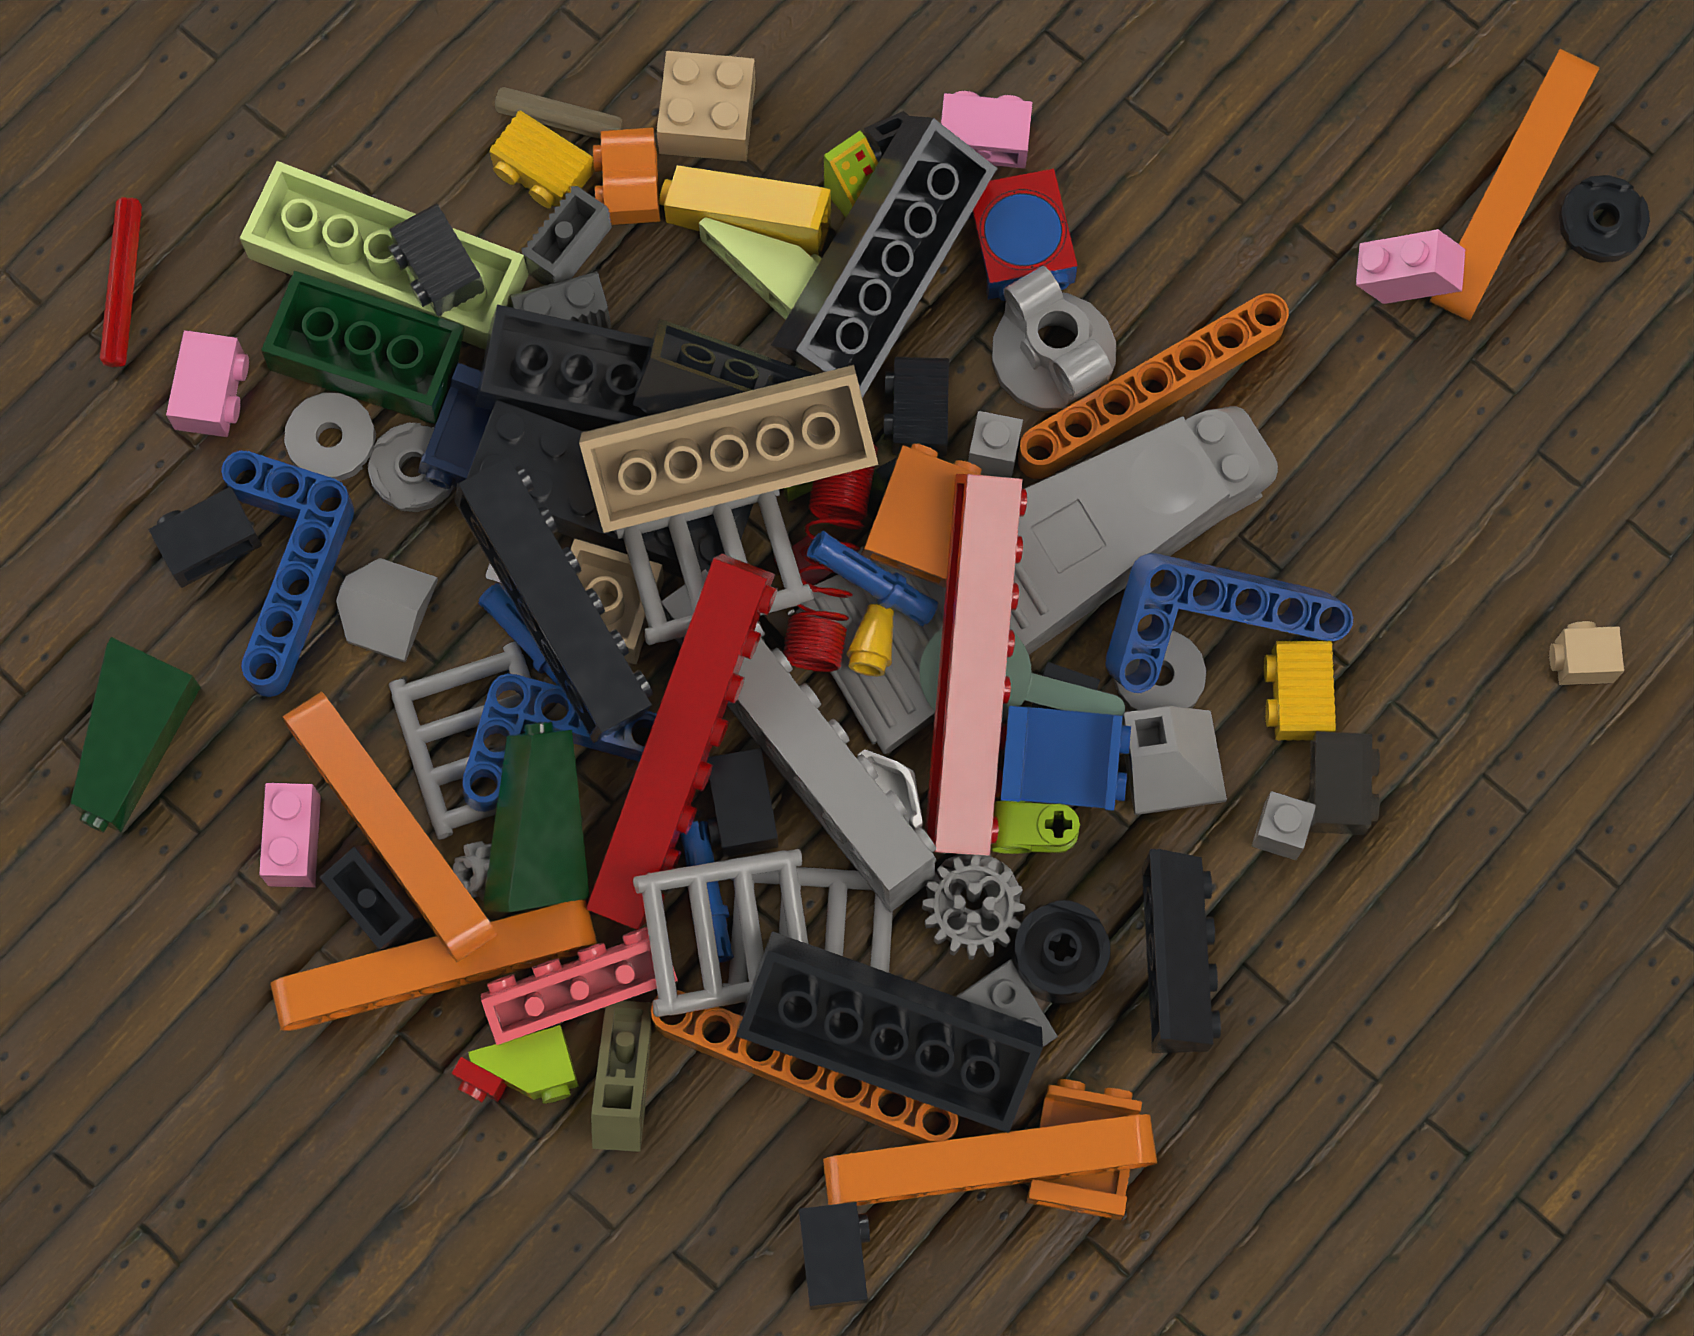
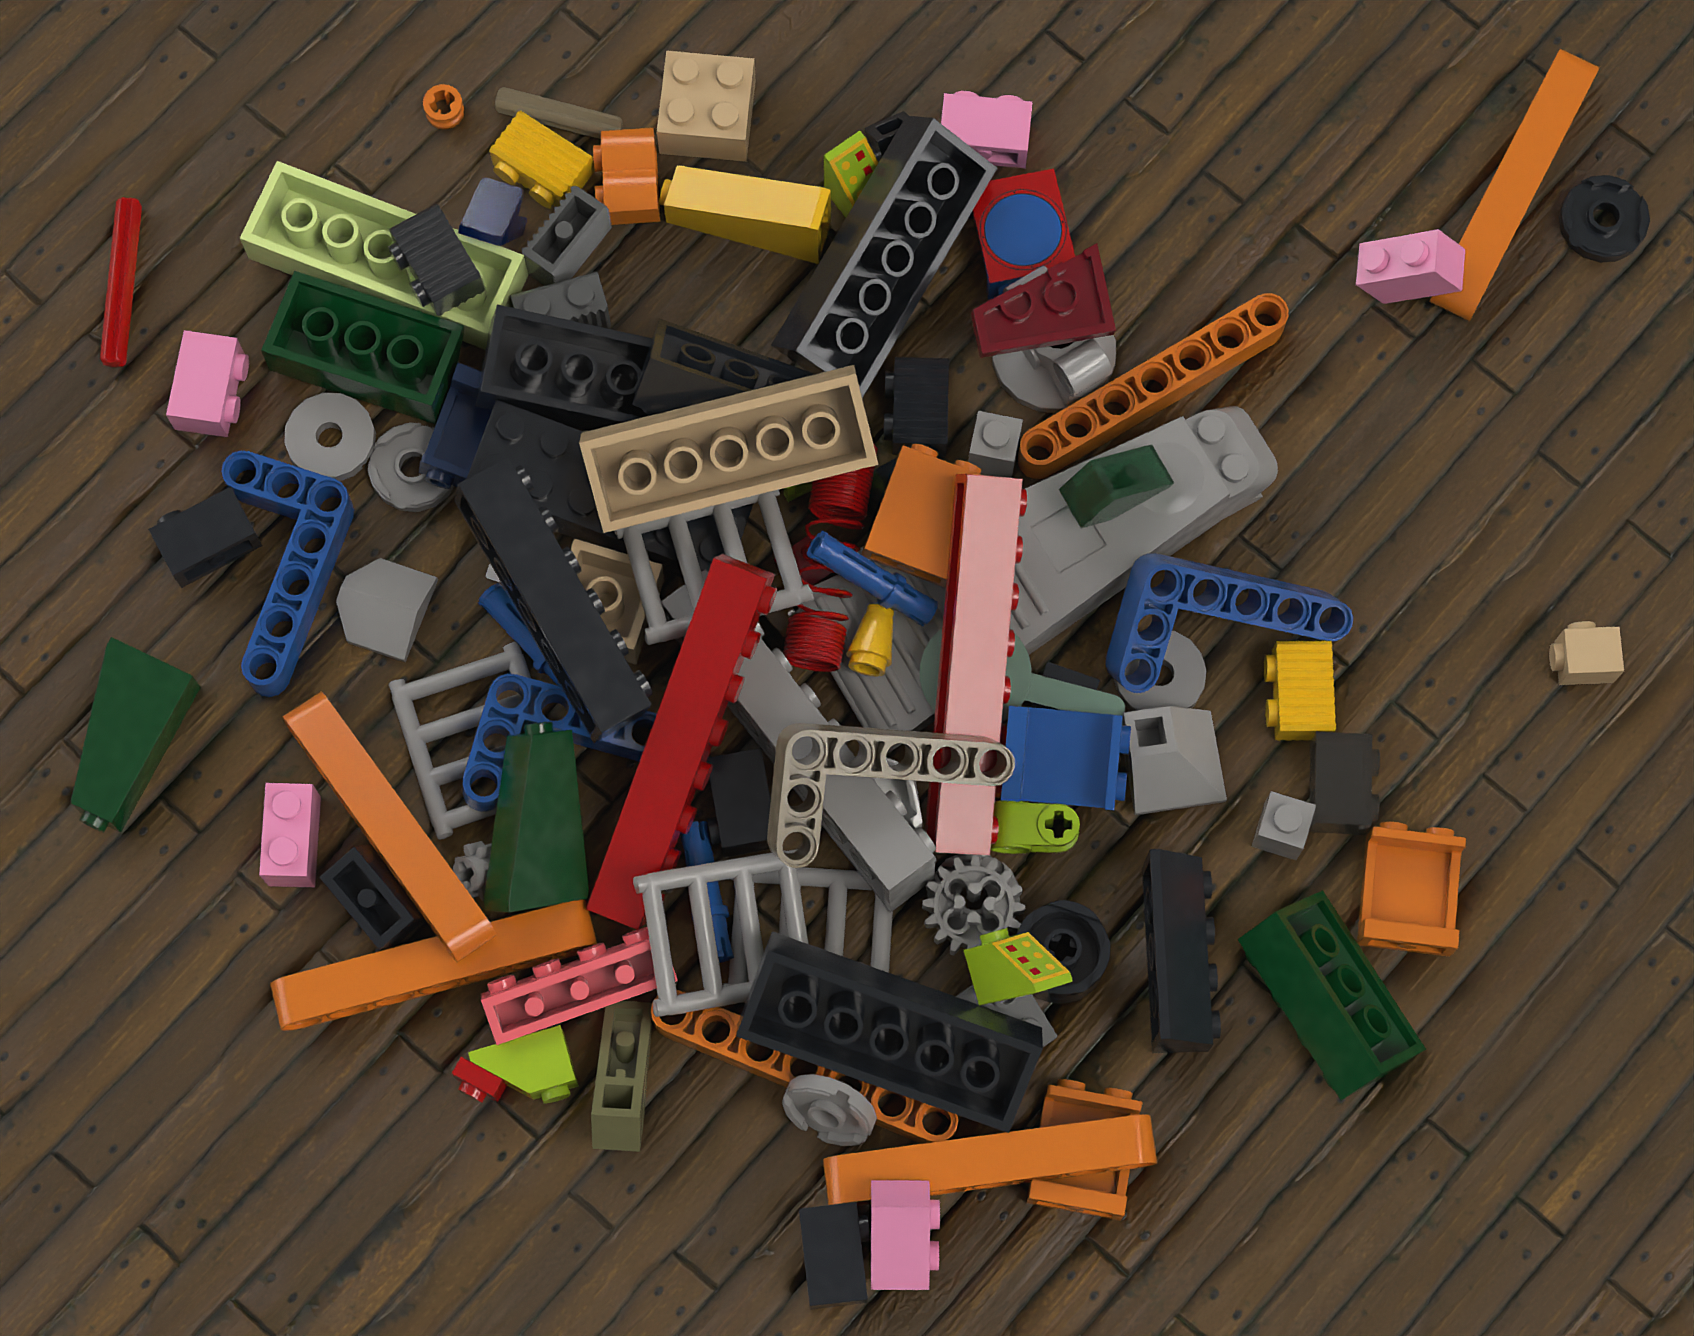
(440, 120): none -> orange bush
(494, 213): none -> clear blue slope
(766, 264): yellowish green slope -> none
(829, 1107): none -> light grey tile
(869, 762): none -> dark tan beam
(901, 1234): none -> bright pink brick
(1012, 967): none -> lime slope
(1050, 310): none -> dark red wing
(1115, 485): none -> clear green slope
(1331, 994): none -> dark green slope
(1410, 889): none -> orange panel

